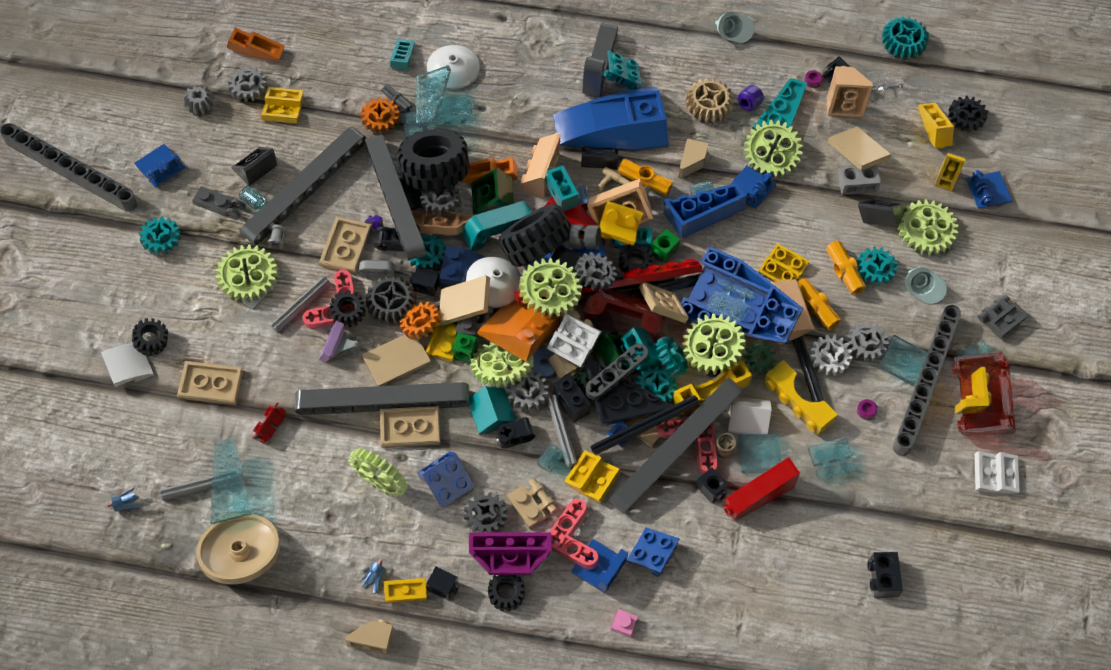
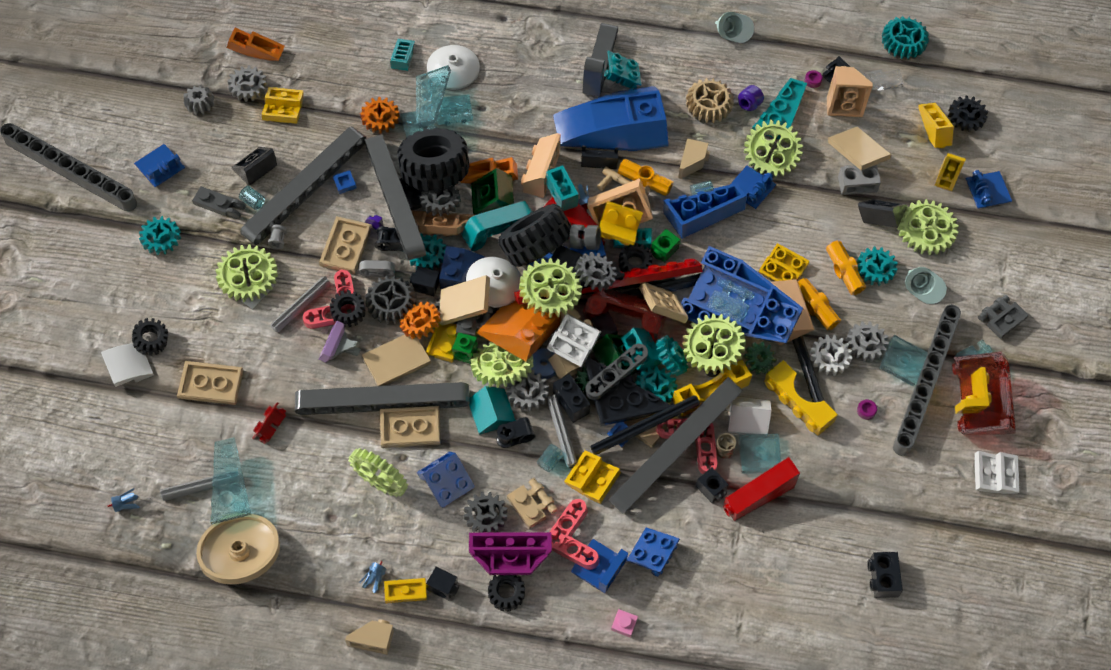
(344, 182): none -> blue plate
(397, 98): dark grey axle -> none
(831, 452): clear light blue plate -> none

